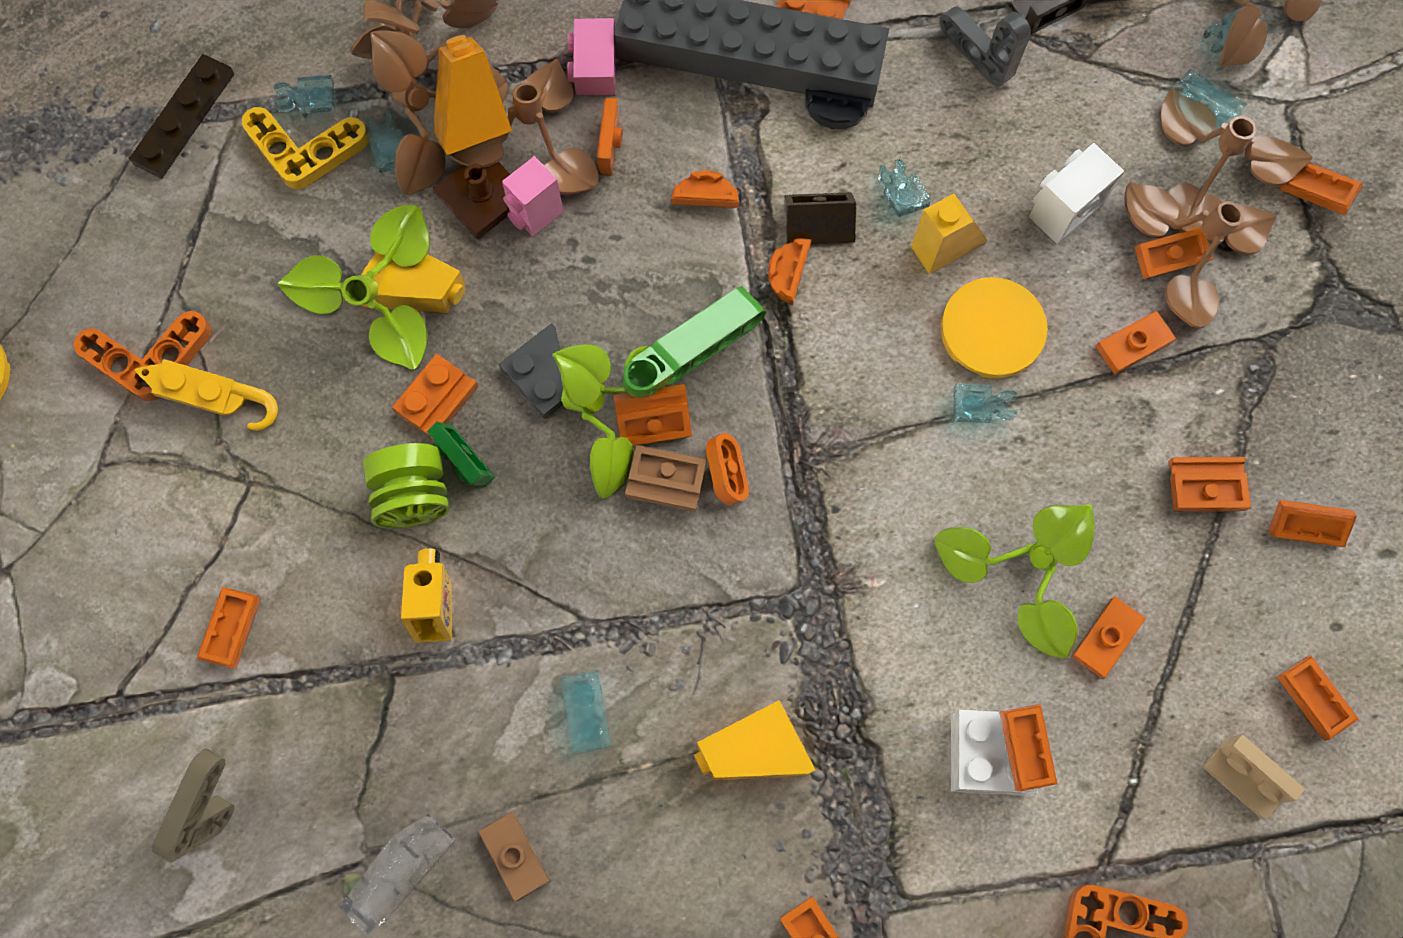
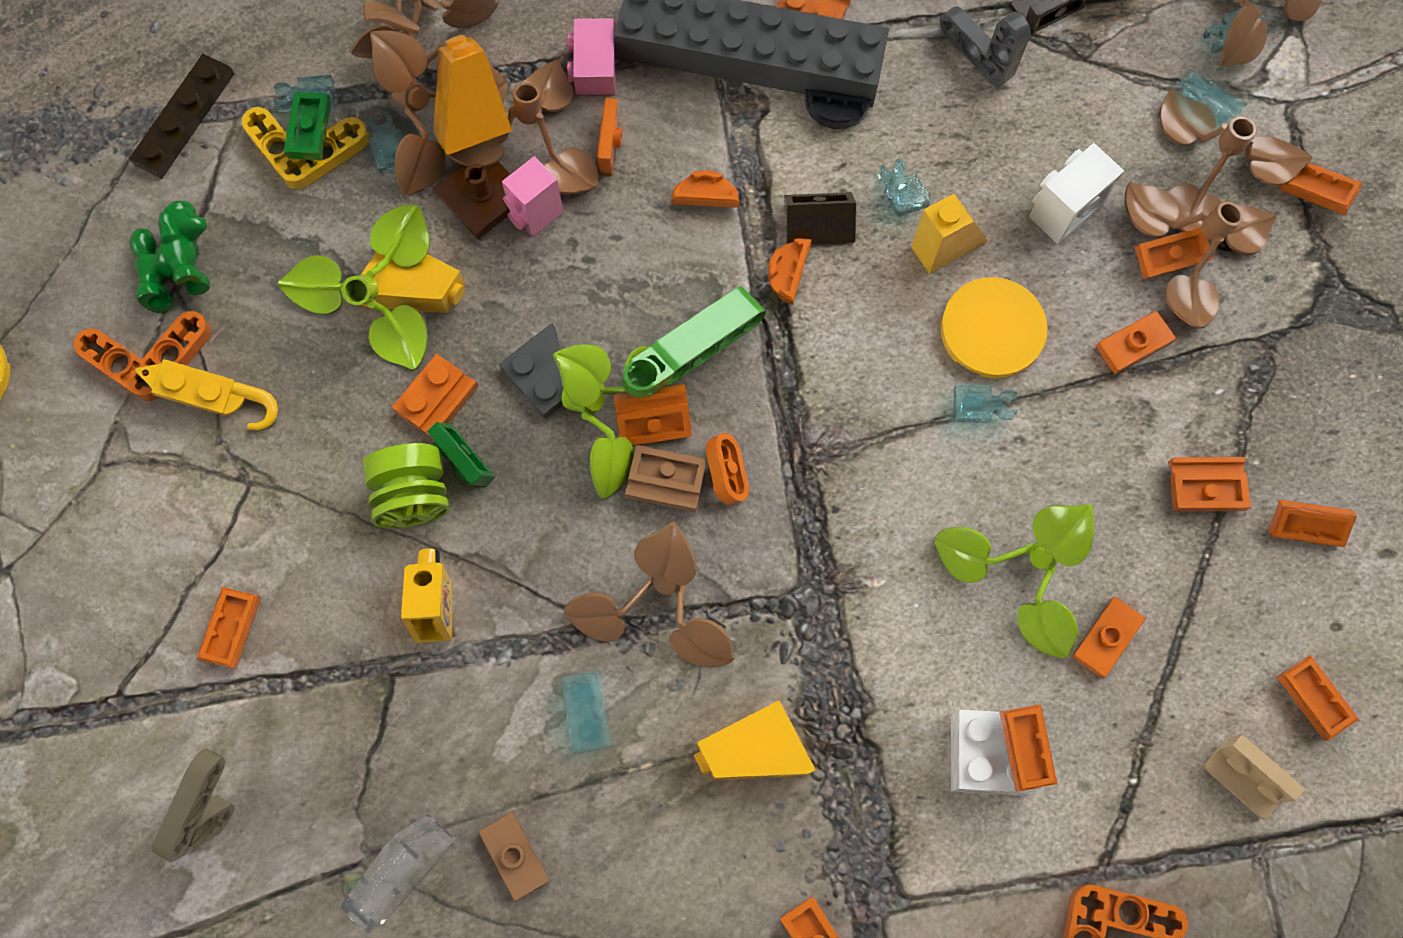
(173, 258): none -> green animal
(307, 126): none -> green plate
(670, 567): none -> medium nougat plant

